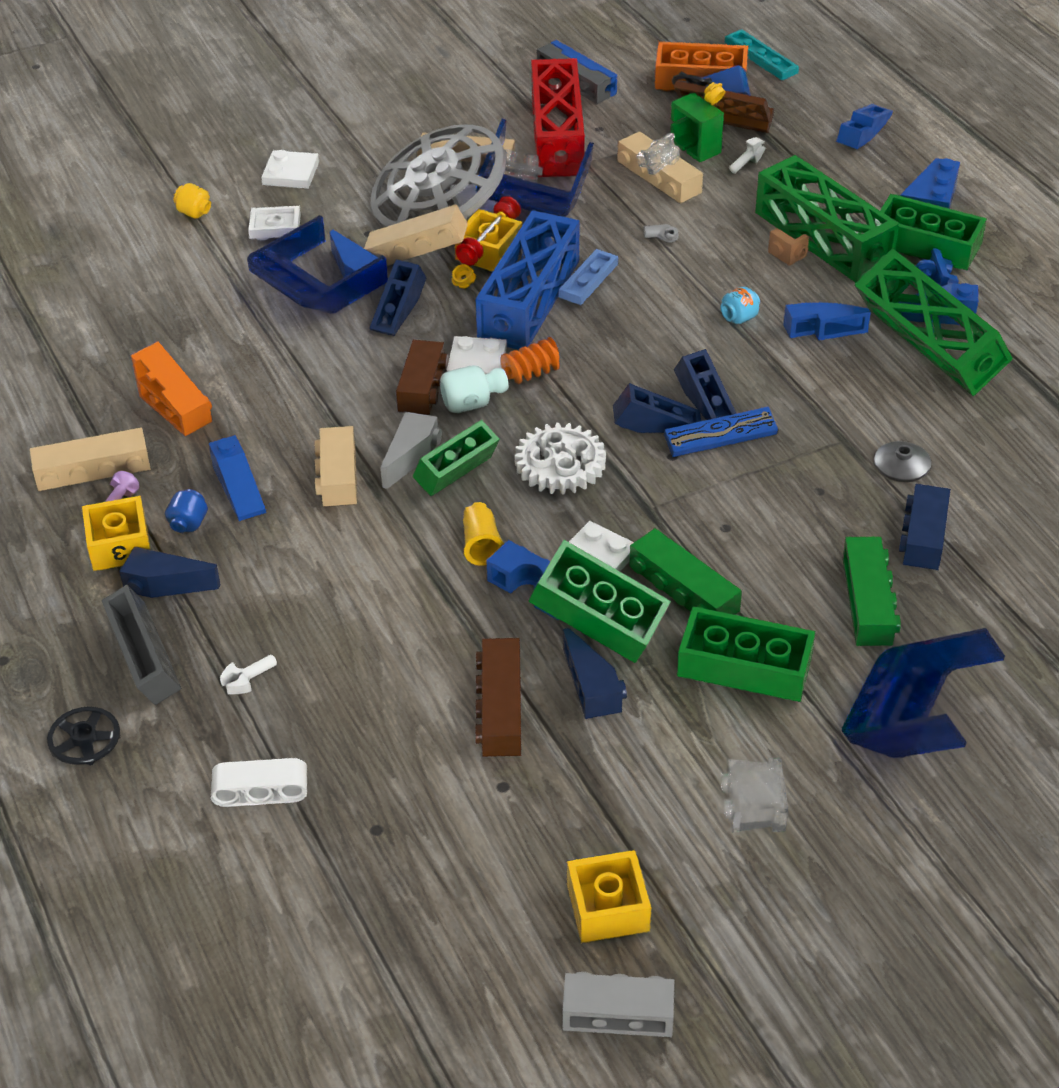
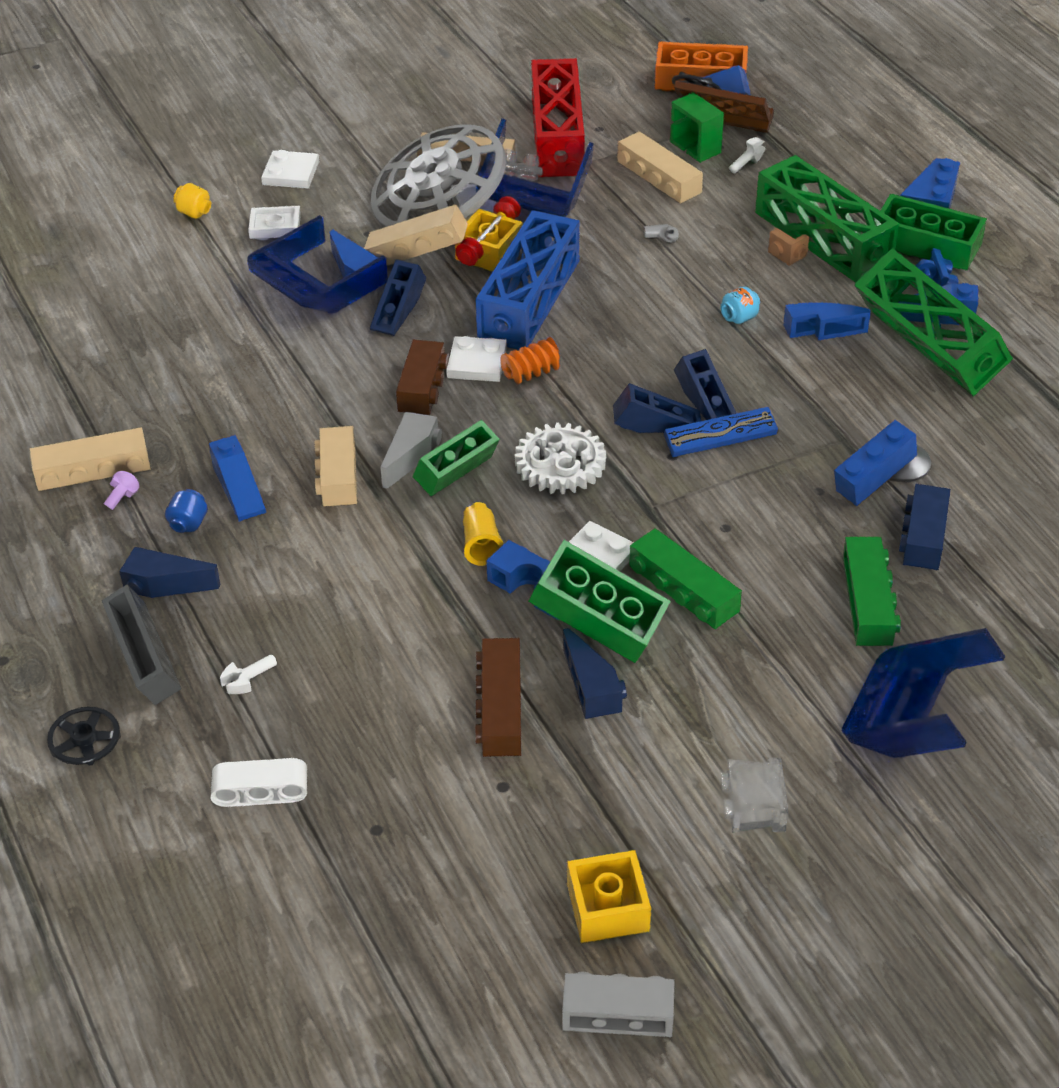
(114, 531): yellow brick -> none
(170, 390): orange wedge -> none
(463, 271): yellow plate -> none
(471, 387): light aqua piece -> none
(588, 277): medium blue plate -> none
(595, 80): dark grey piece -> none
(659, 154): clear hips -> none
(714, 93): yellow plate -> none
(746, 653): green brick -> none
(763, 55): teal tile -> none
(863, 125): blue slope -> none
(875, 462): none -> blue brick

